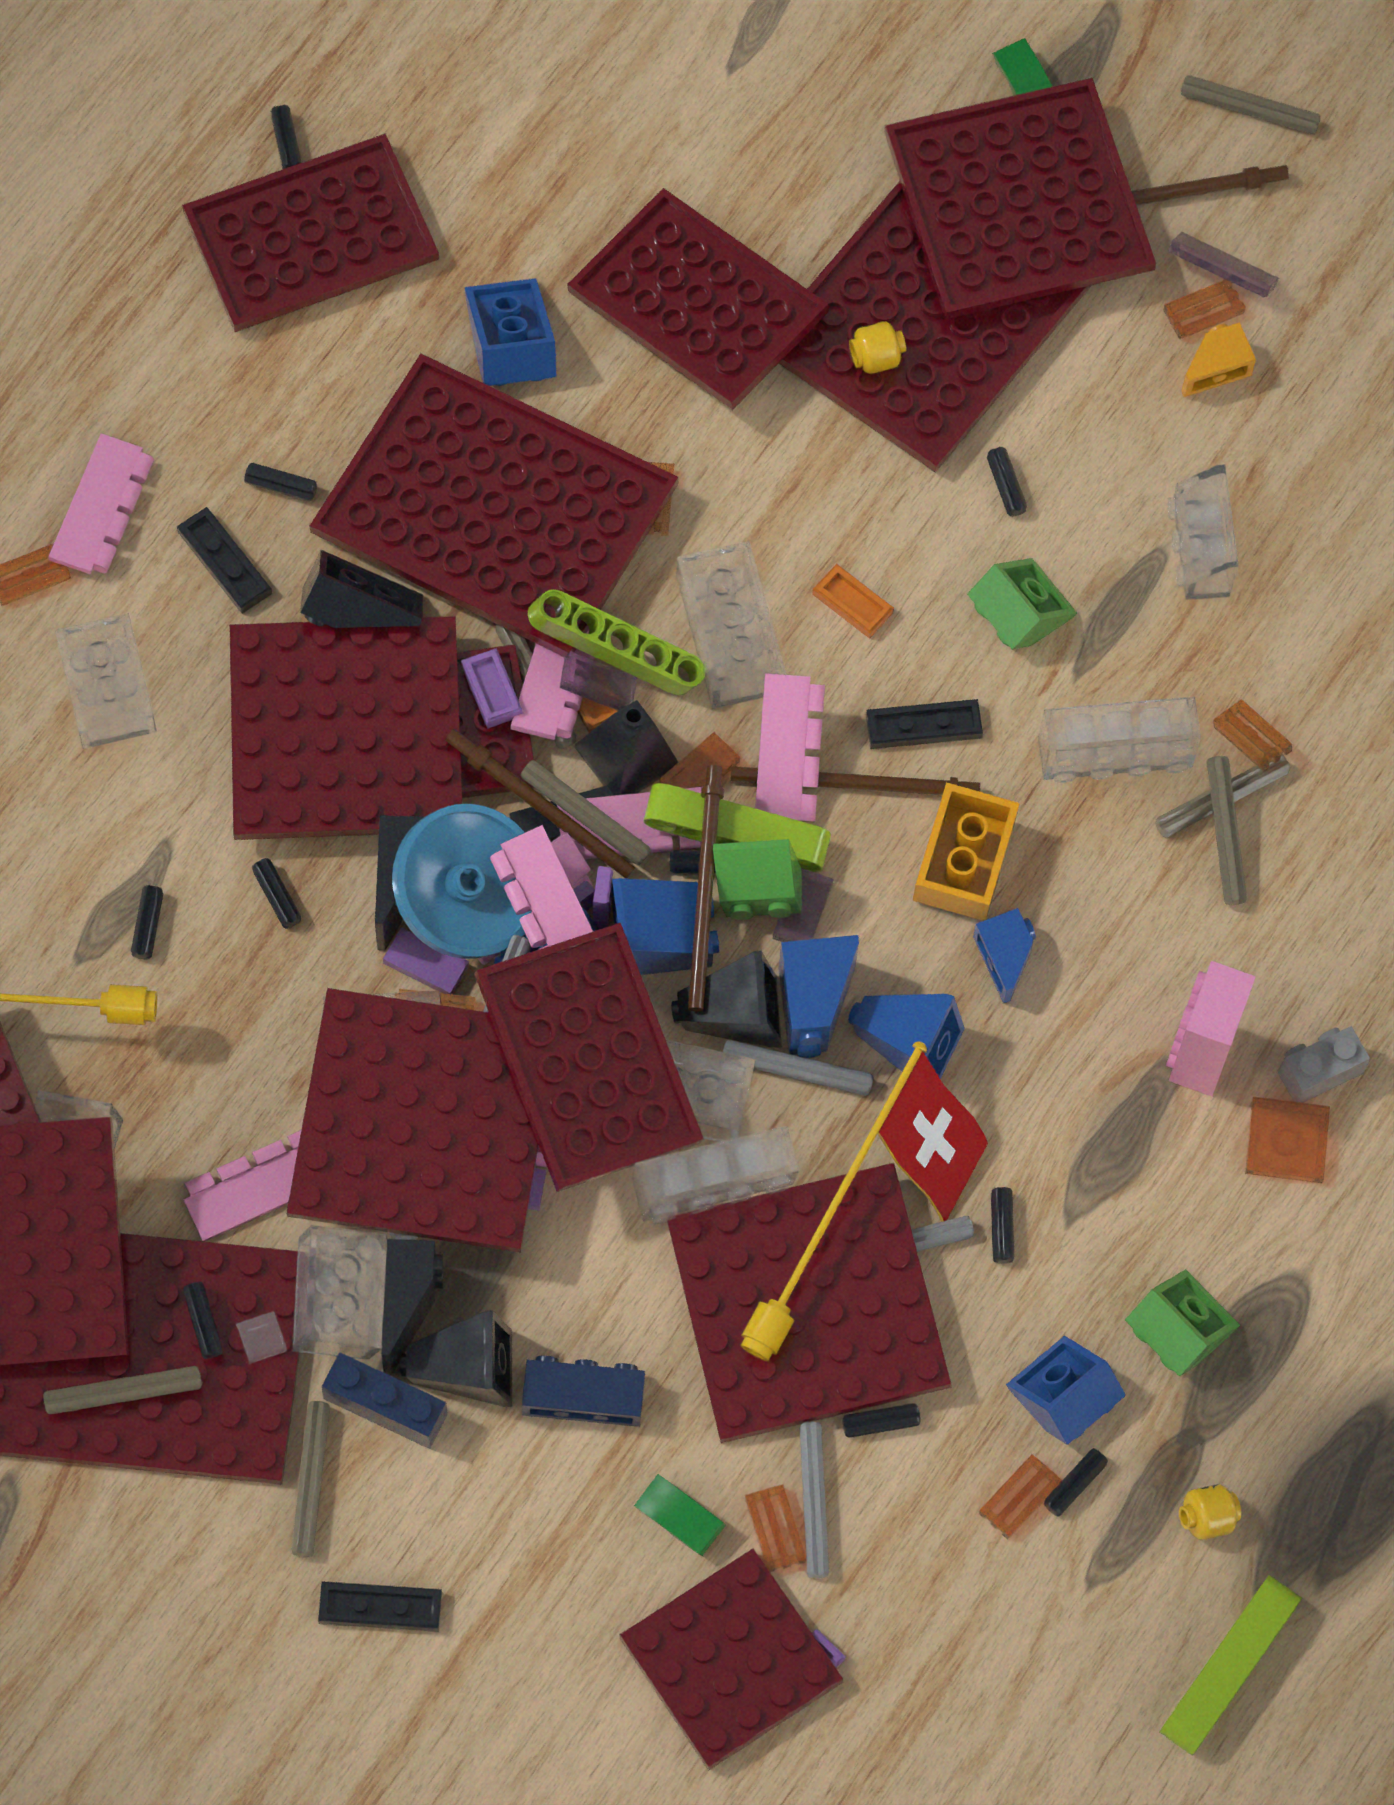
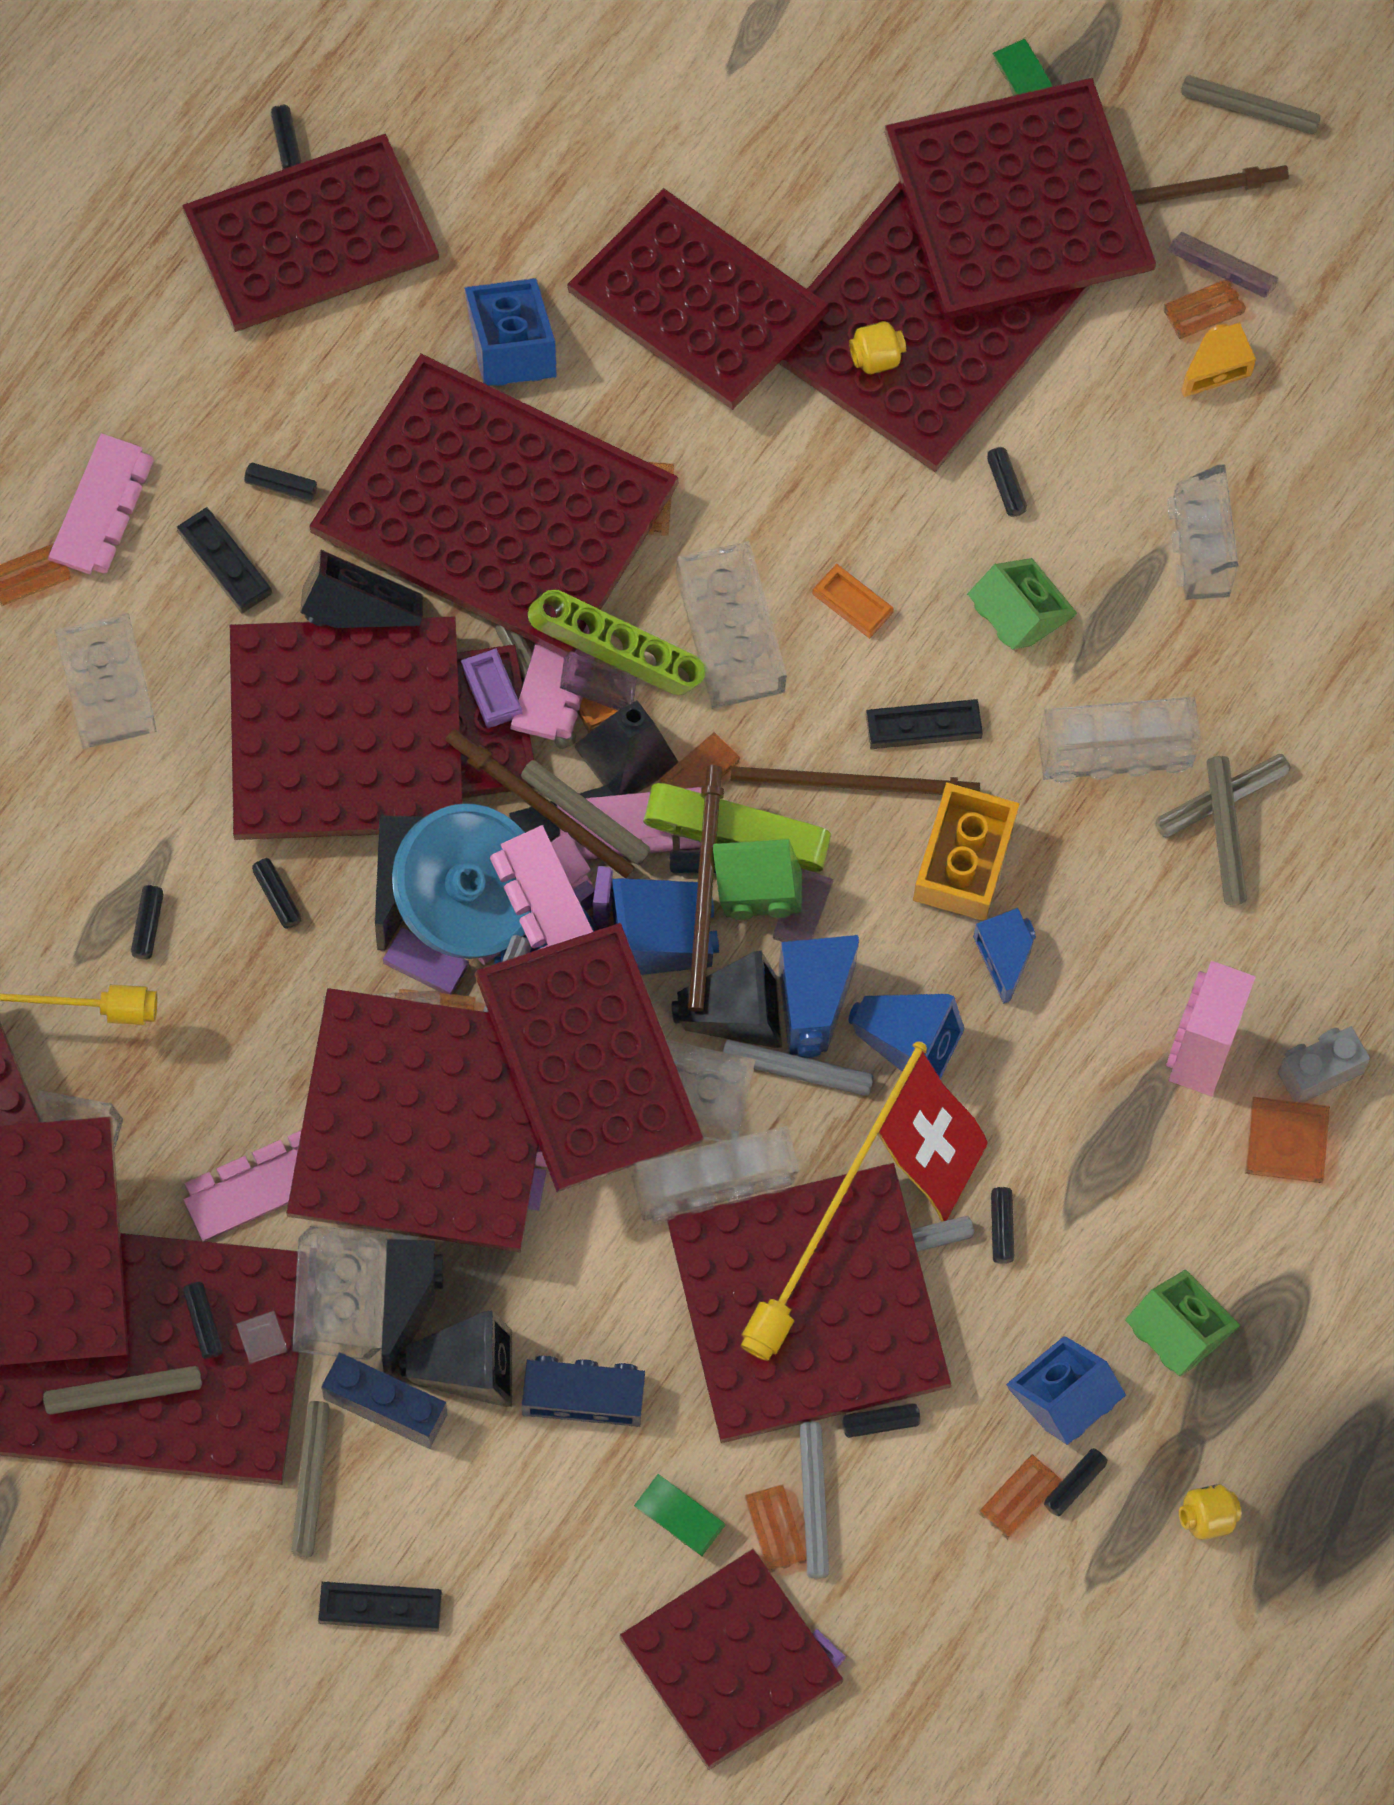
(783, 742): bright pink windscreen -> none
(1230, 1665): lime beam -> none
(1270, 754): clear orange tile -> none

